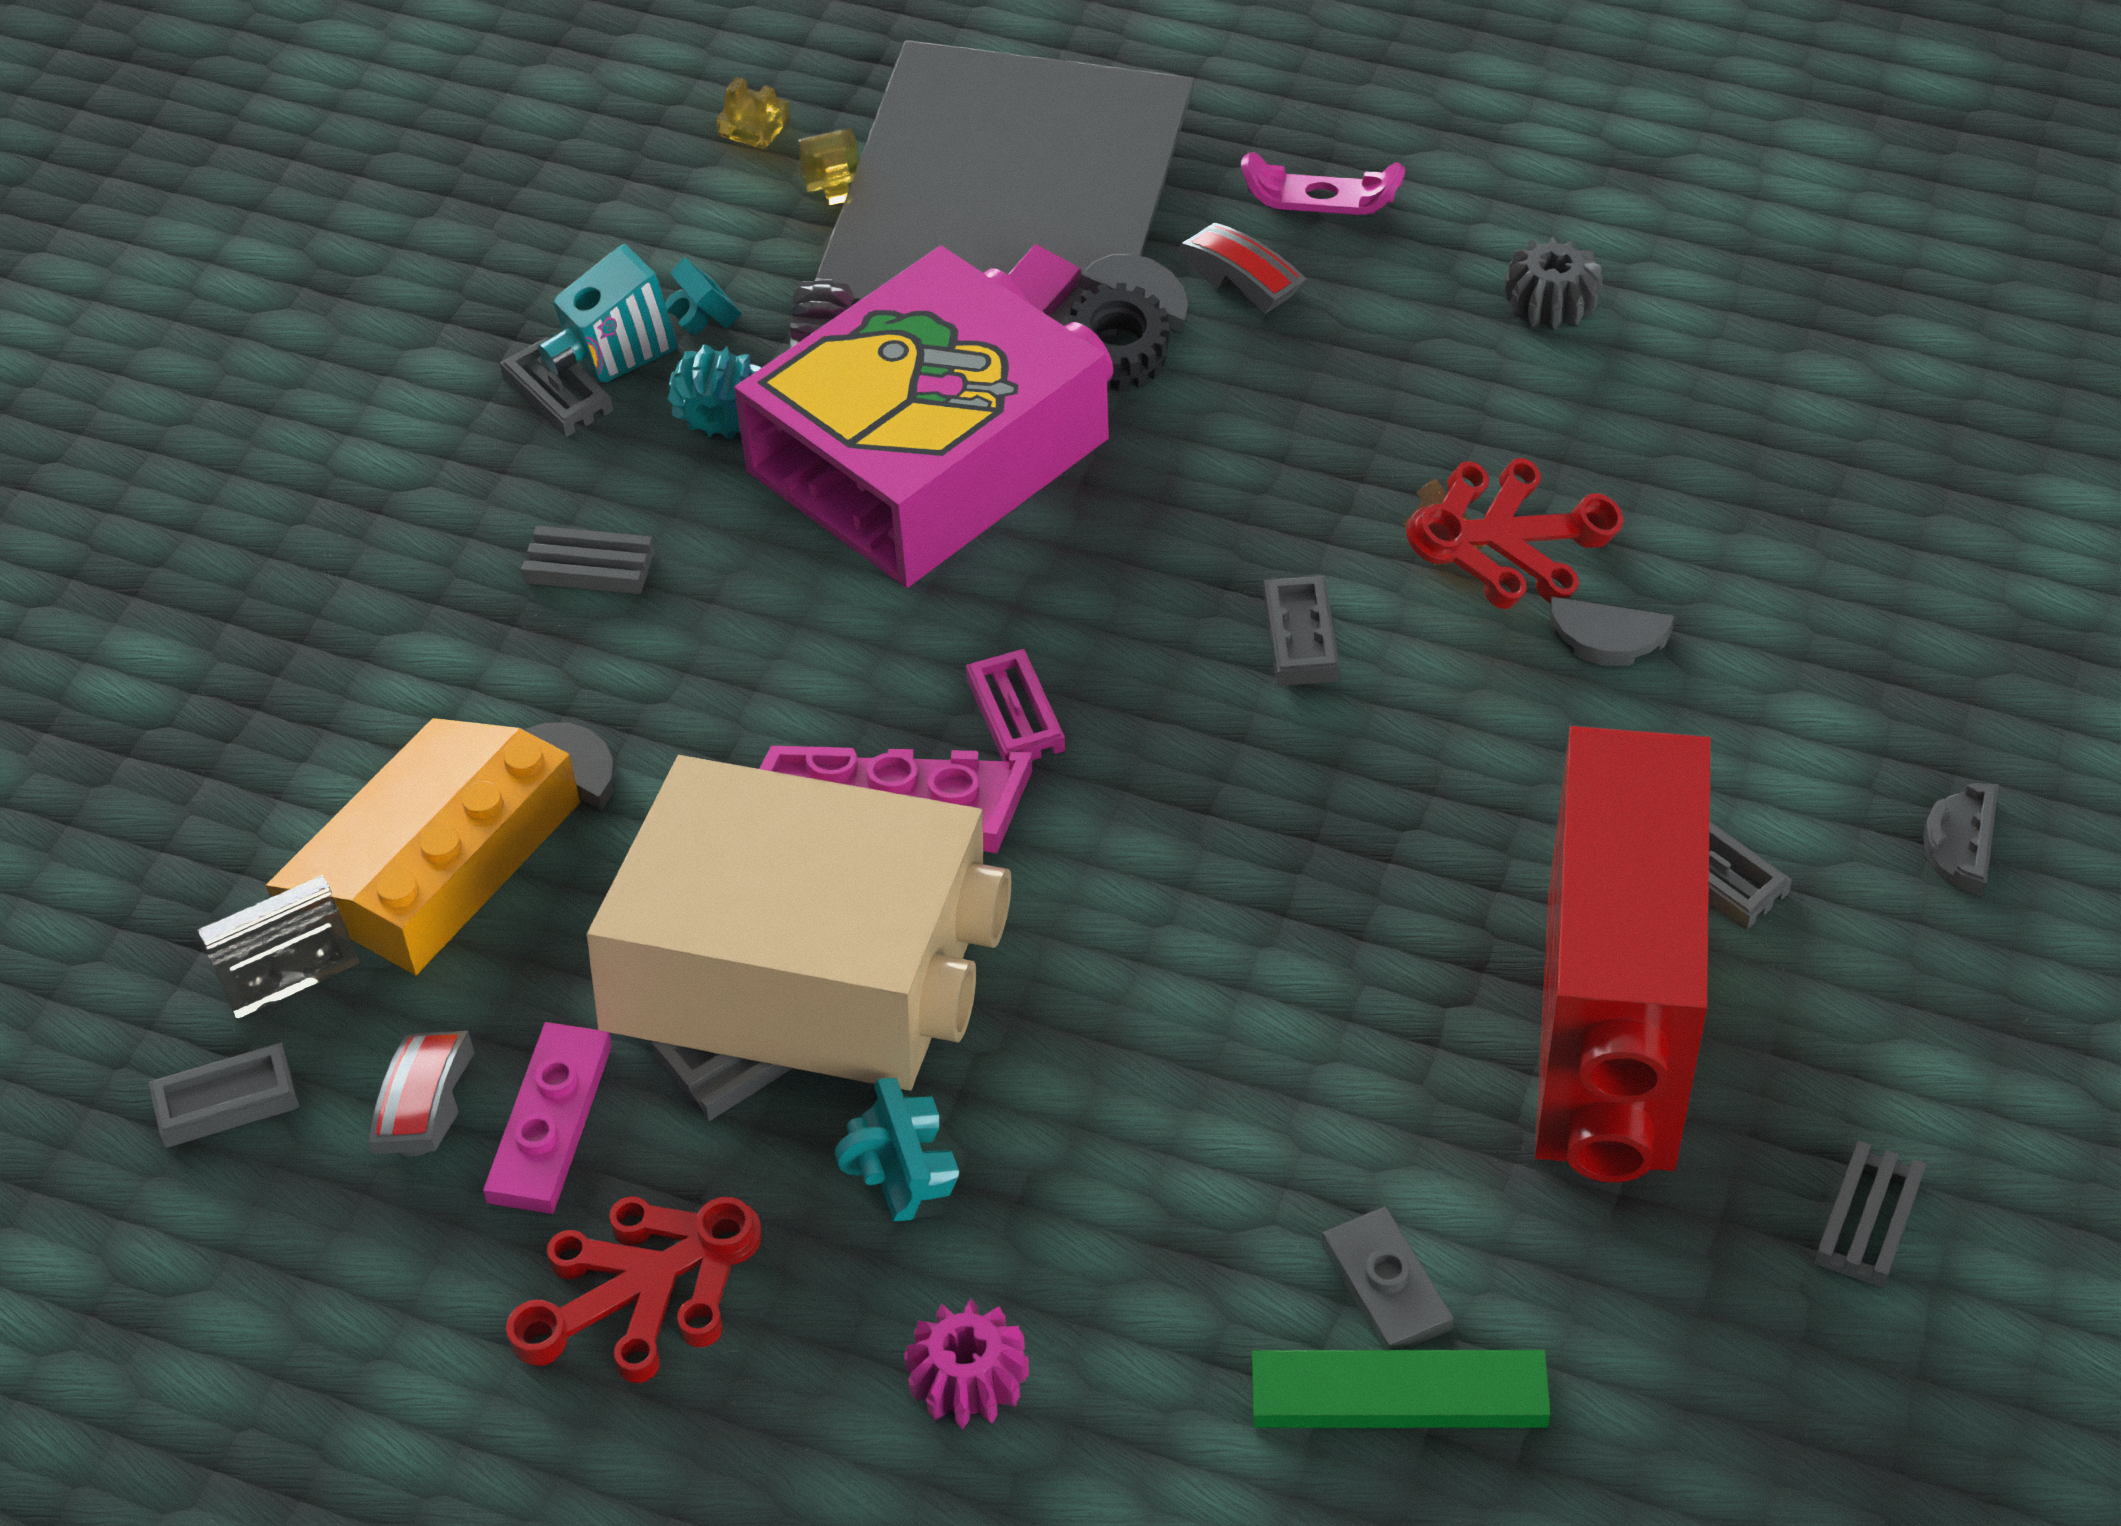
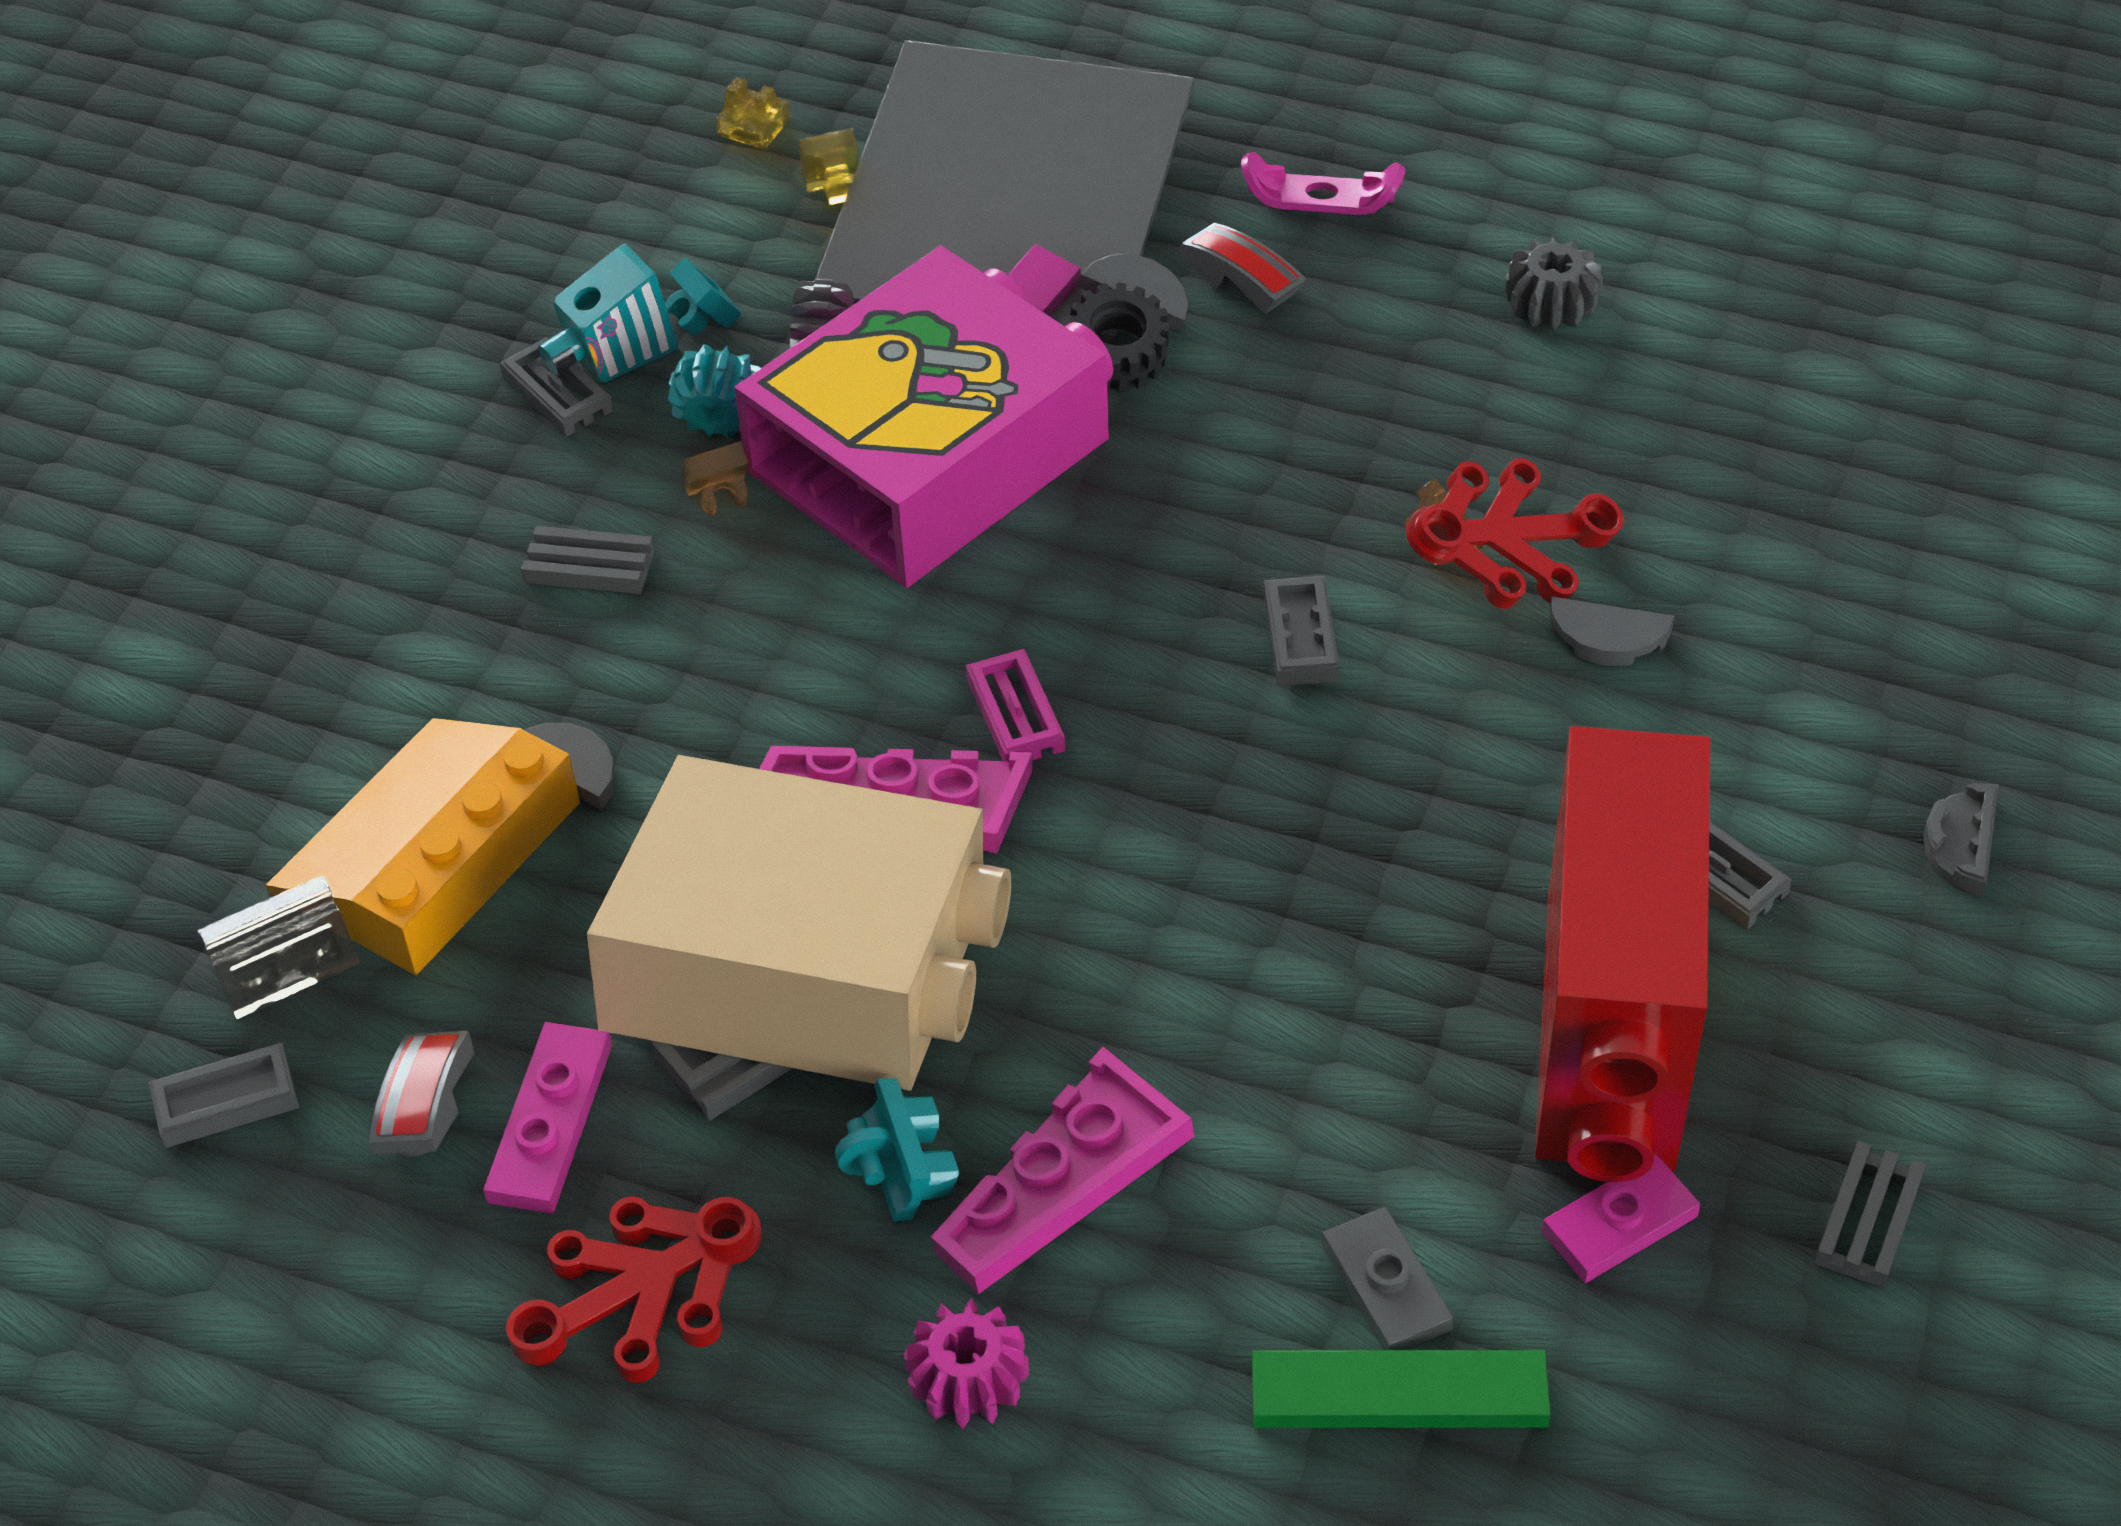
(716, 470): none -> clear orange tile
(1075, 1162): none -> dark pink wing
(1619, 1220): none -> dark pink plate

